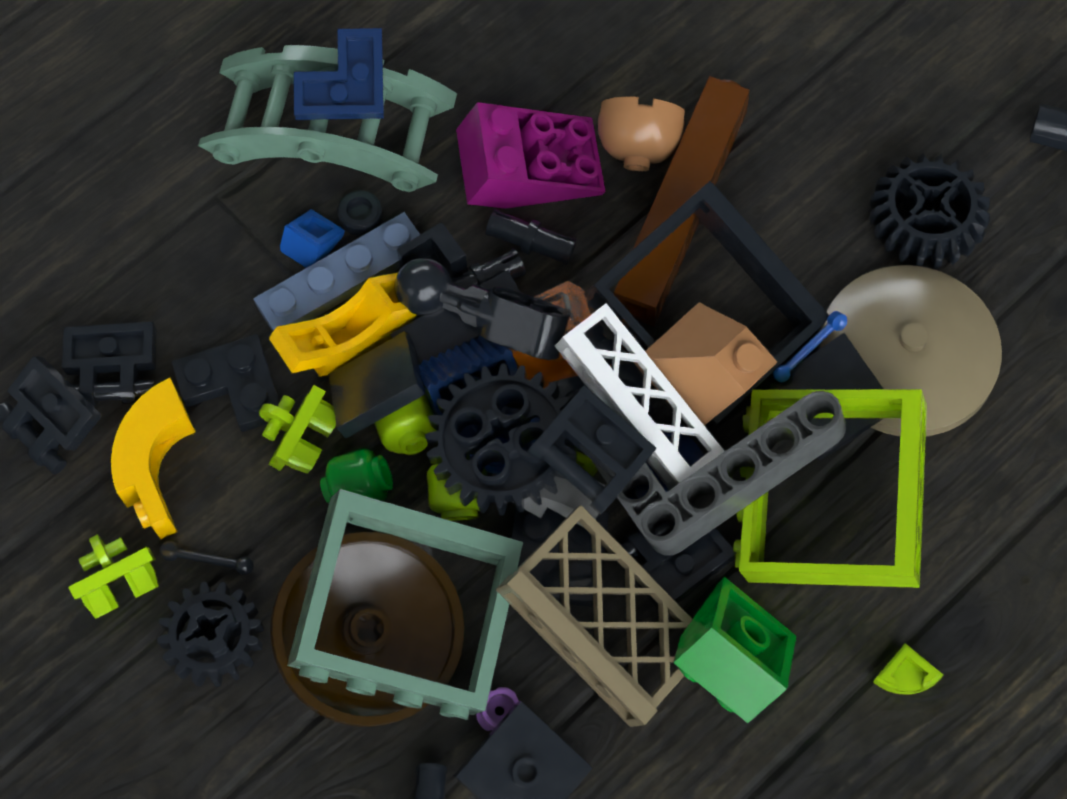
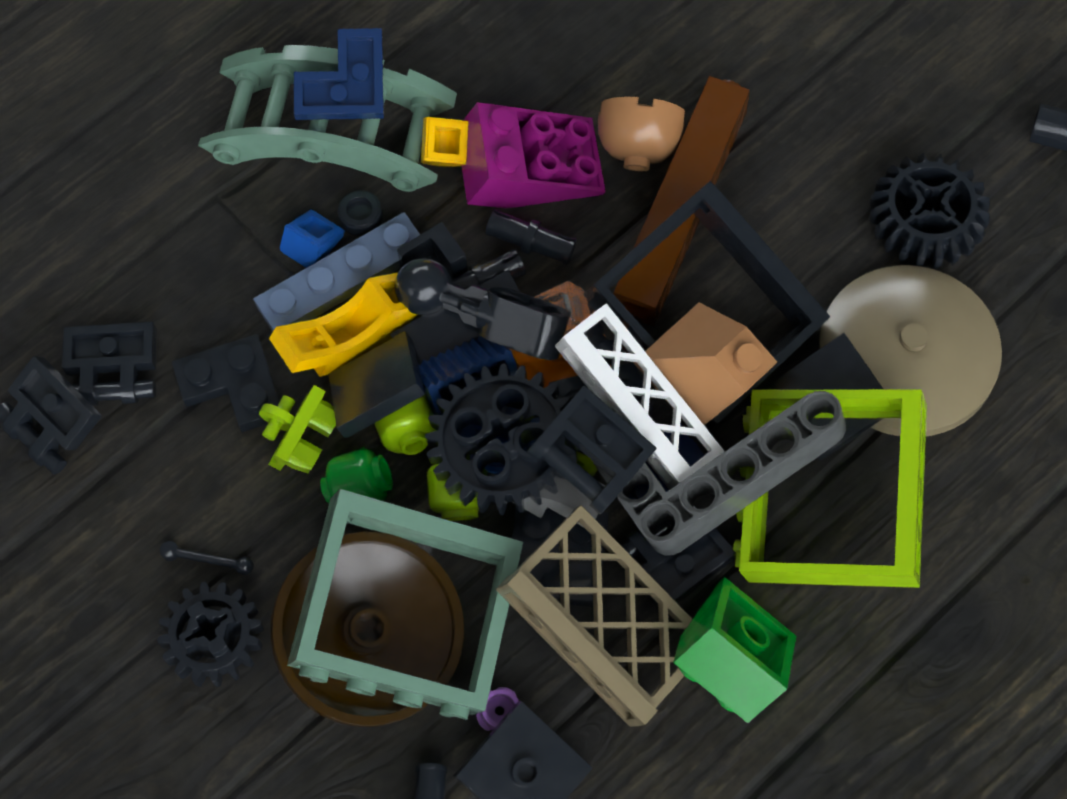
(95, 588): lime hips -> none
(139, 447): yellow arch -> none
(444, 142): none -> yellow brick
(835, 321): blue hinge -> none
(907, 673): lime tile -> none

